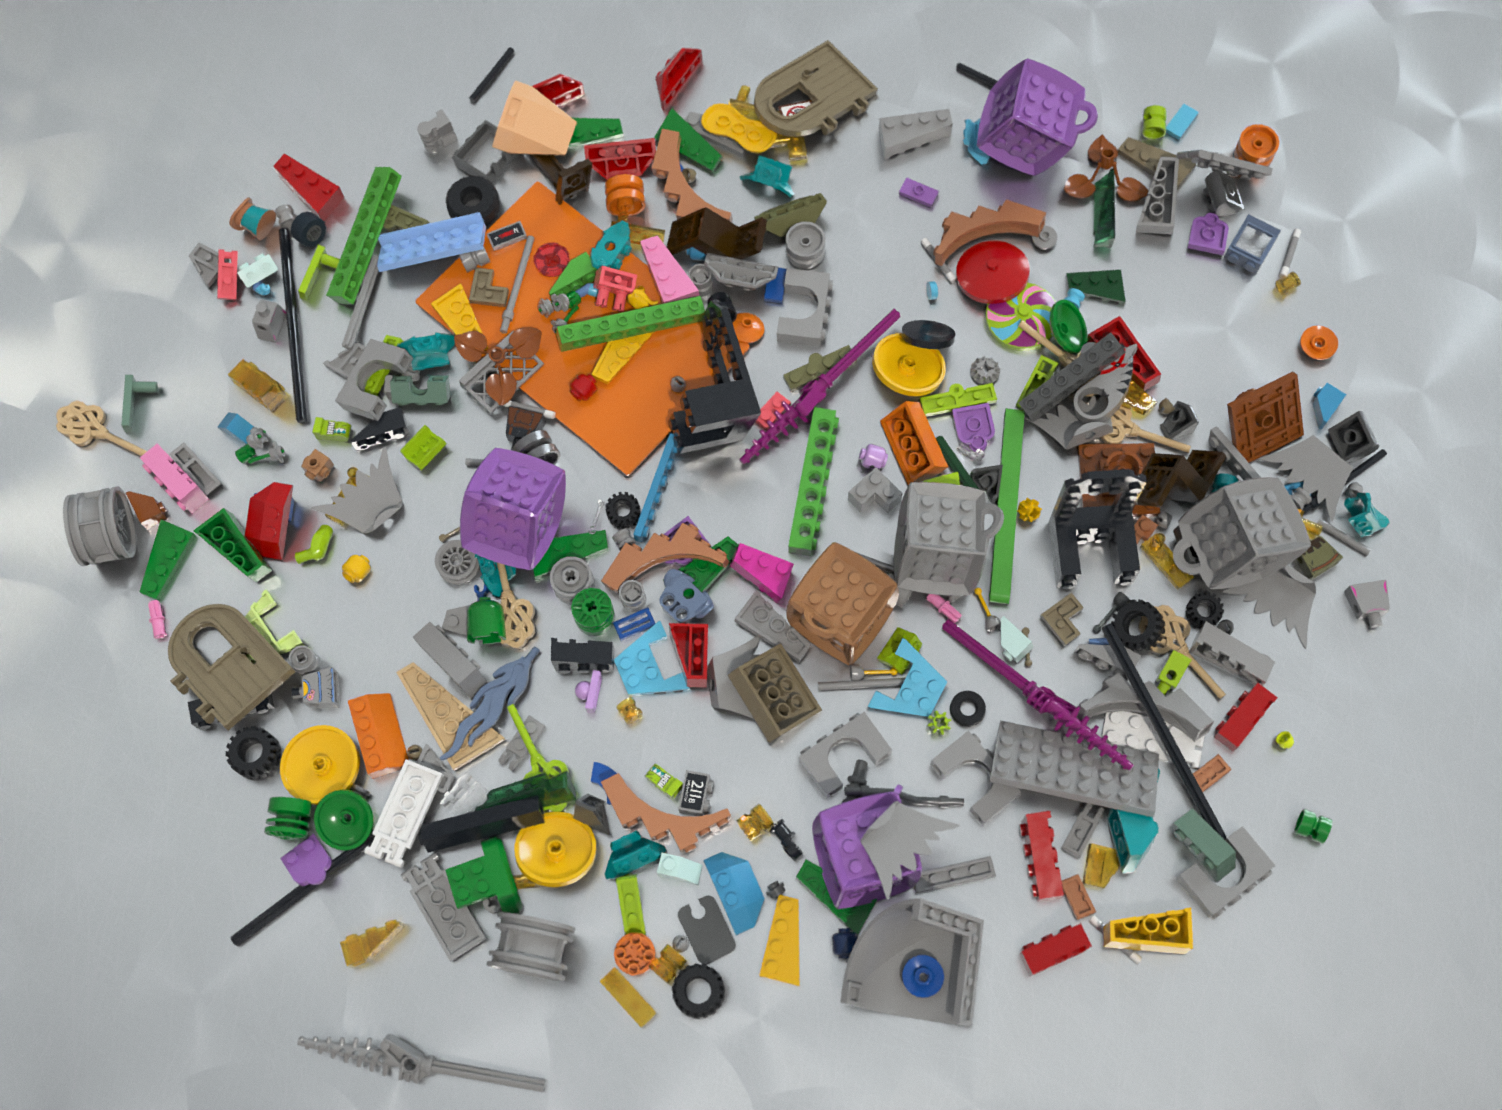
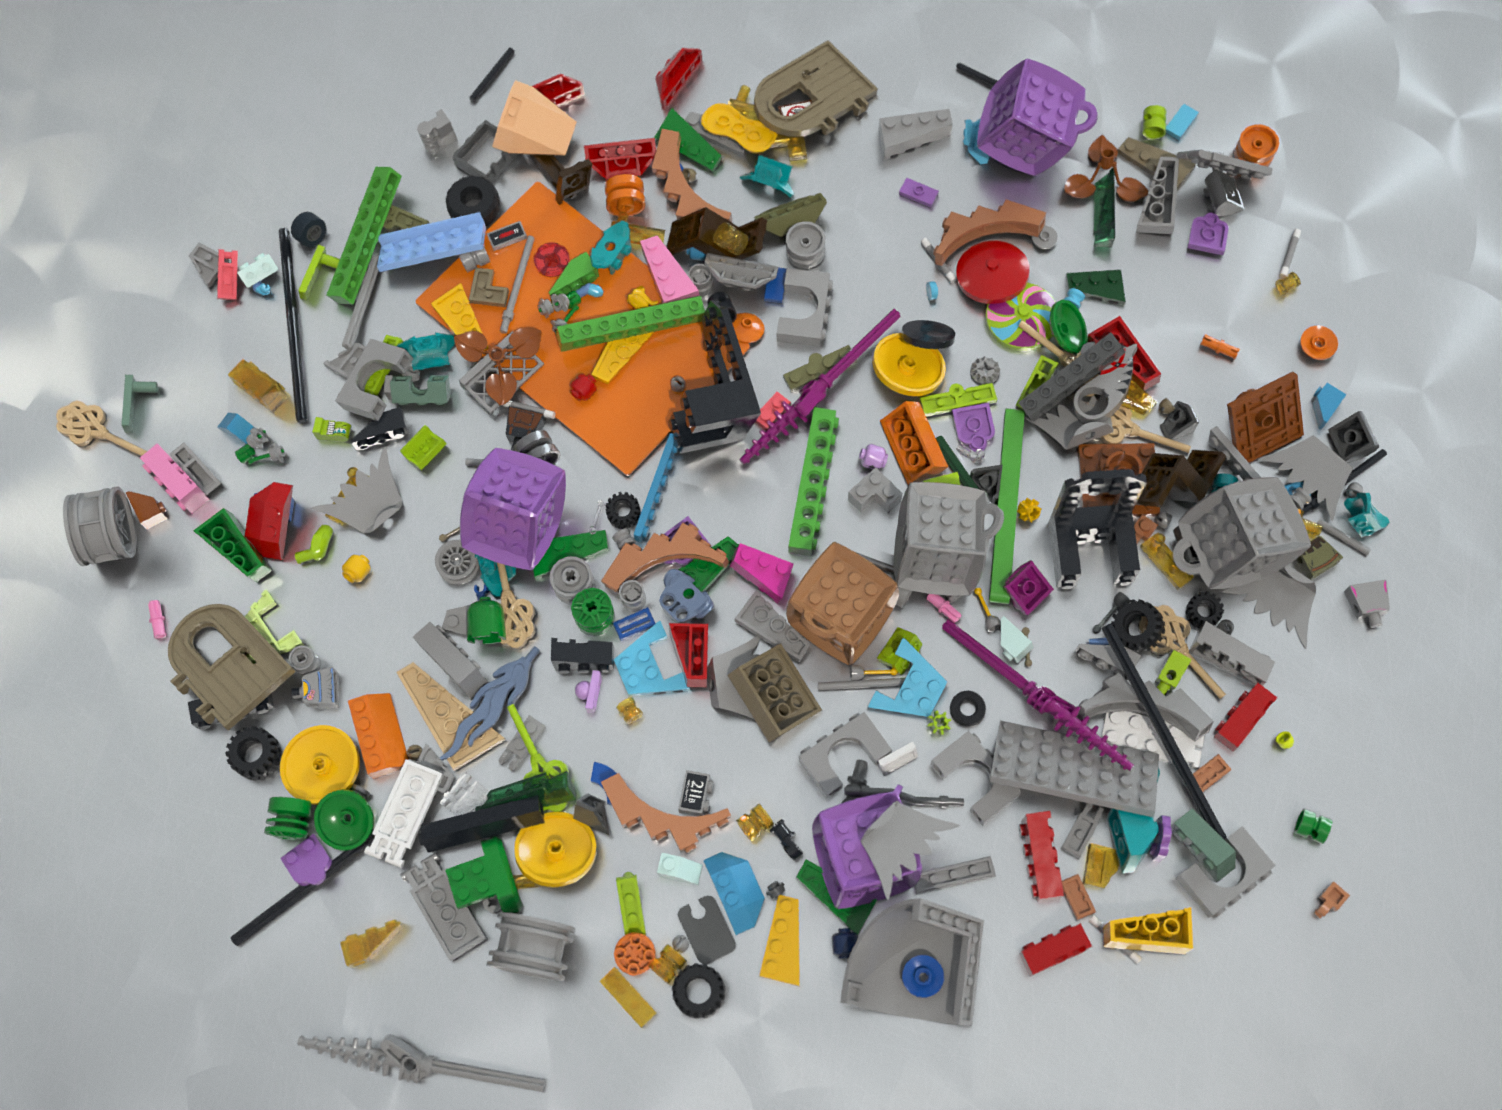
(166, 555): green wing -> none
(253, 219): nougat hat -> none
(268, 320): light grey torso -> none
(285, 215): light grey wheel -> none
(311, 188): red wedge -> none
(317, 466): medium nougat brick -> none
(595, 130): green wing -> none
(615, 282): coral brick -> none
(630, 854): teal piece -> none
(664, 781): lime leg -> none
(731, 239): none -> clear yellow wheel
(898, 758): none -> white tile
(1027, 587): none -> magenta slope
(1058, 618): dark tan plate -> none
(1160, 847): none -> medium lavender plate
(1219, 346): none -> orange pin
(1252, 243): sand blue window -> none
(1332, 898): none -> nougat plate

